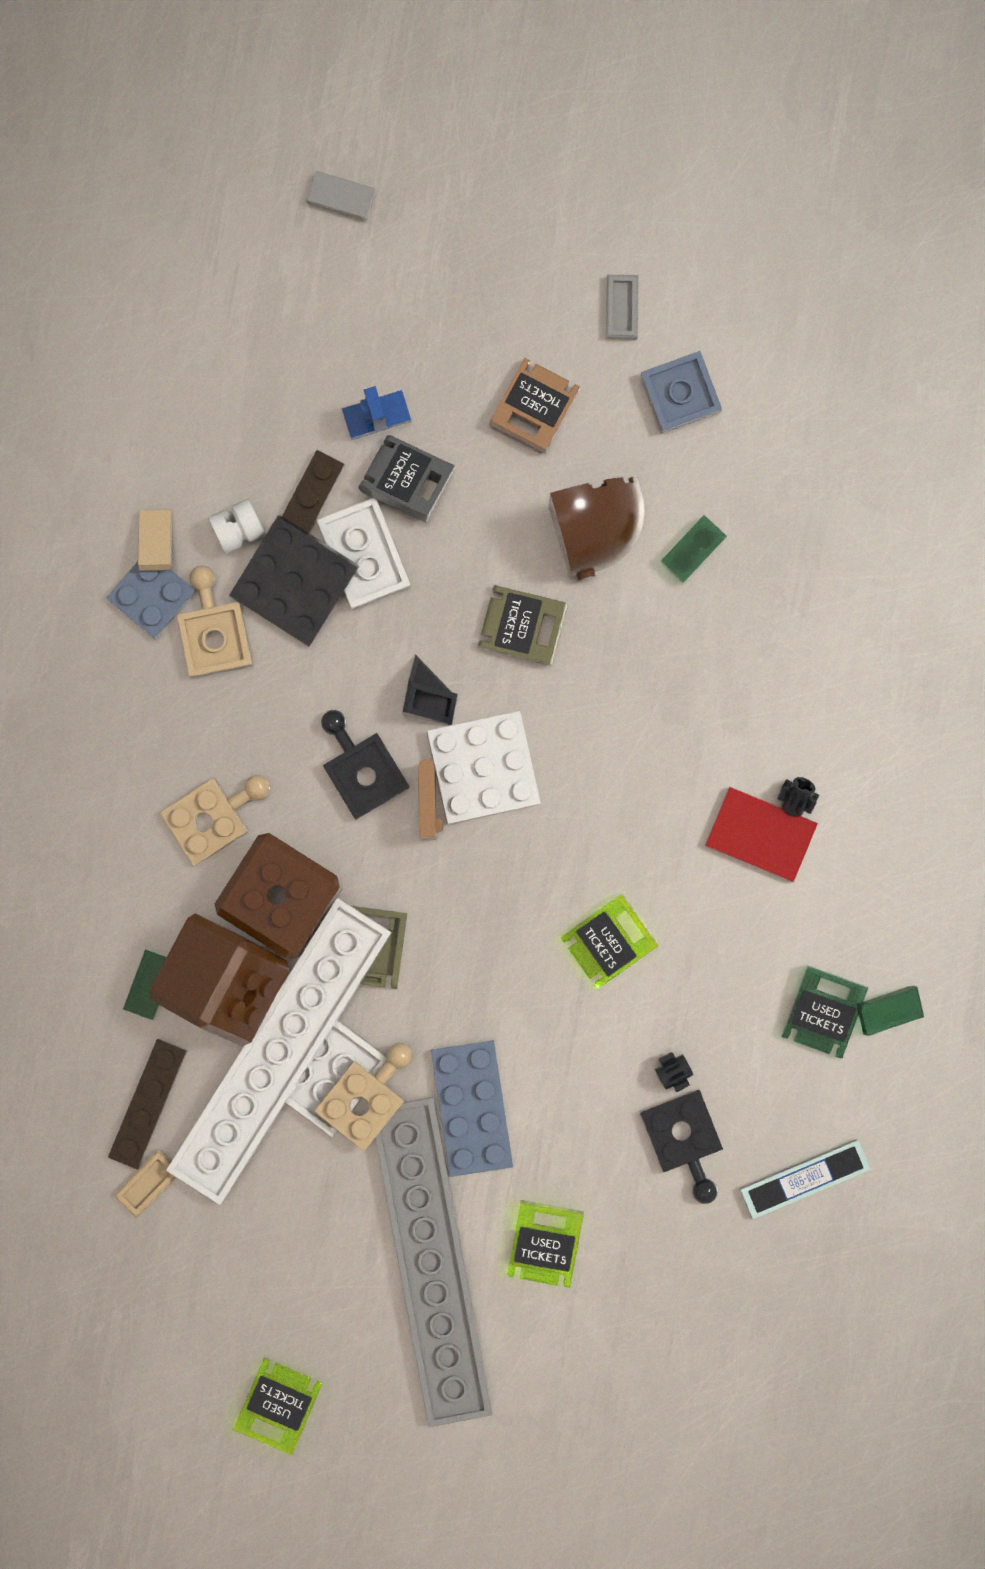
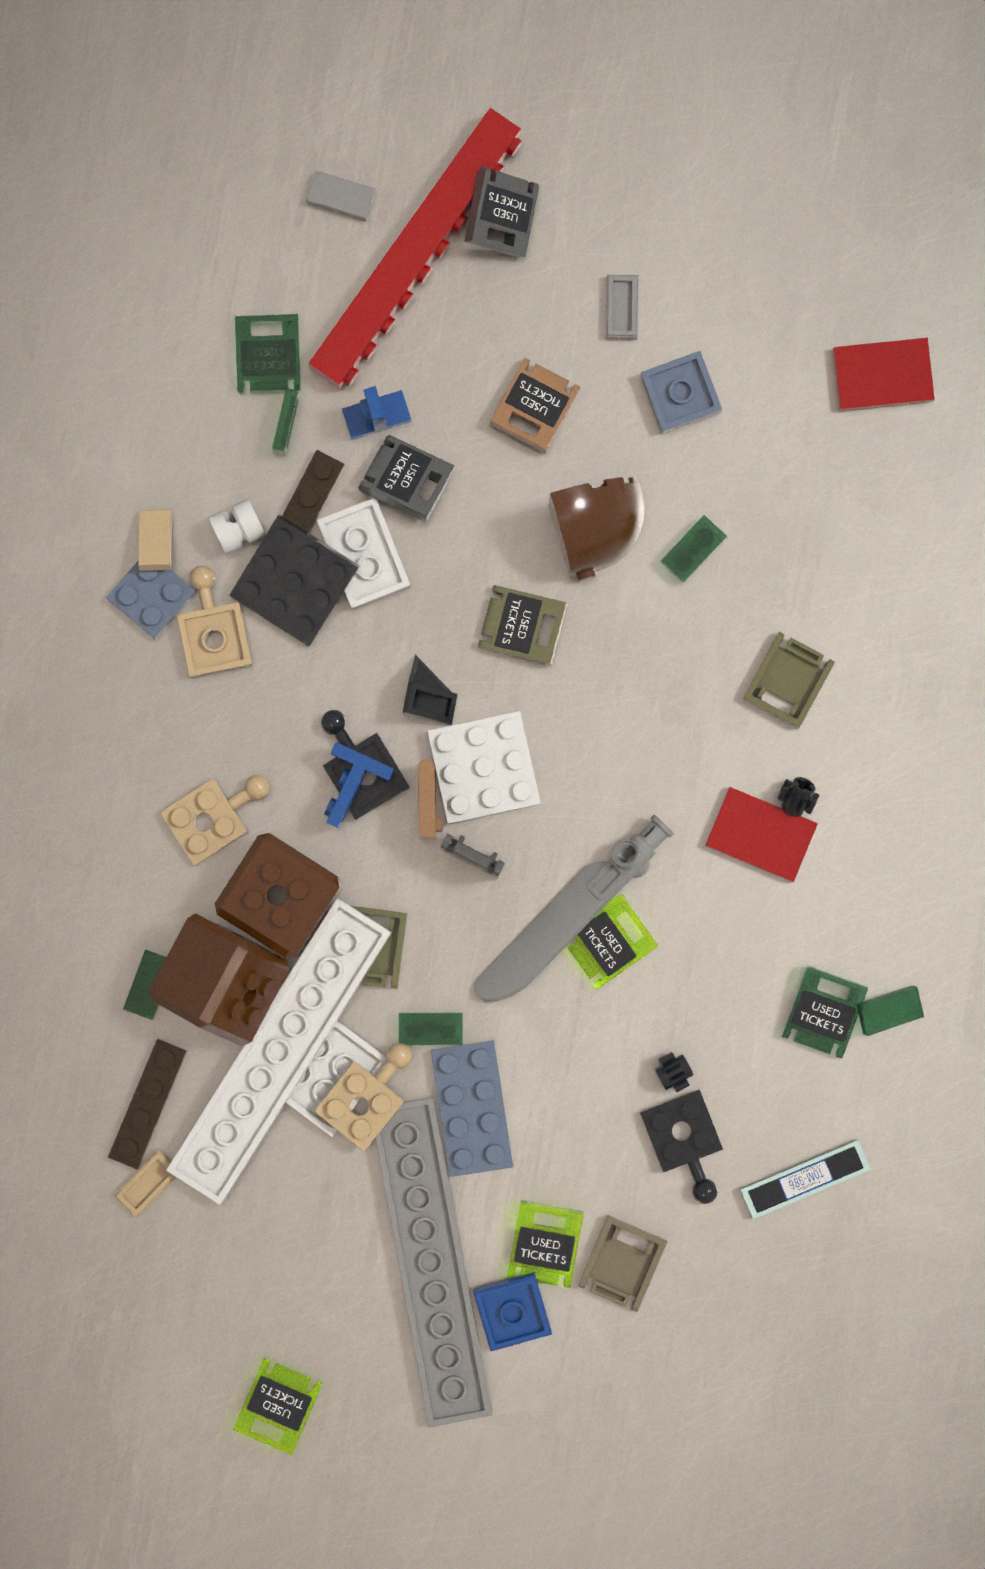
(268, 359): none -> clear green container
(285, 422): none -> clear green tile
(351, 781): none -> blue bracket
(413, 252): none -> red brick
(431, 1028): none -> clear green plate
(472, 856): none -> dark grey container
(503, 205): none -> dark grey container
(512, 1311): none -> blue plate
(569, 914): none -> light grey piece
(621, 1268): none -> dark tan container
(790, 675): none -> olive container
(883, 374): none -> red tile

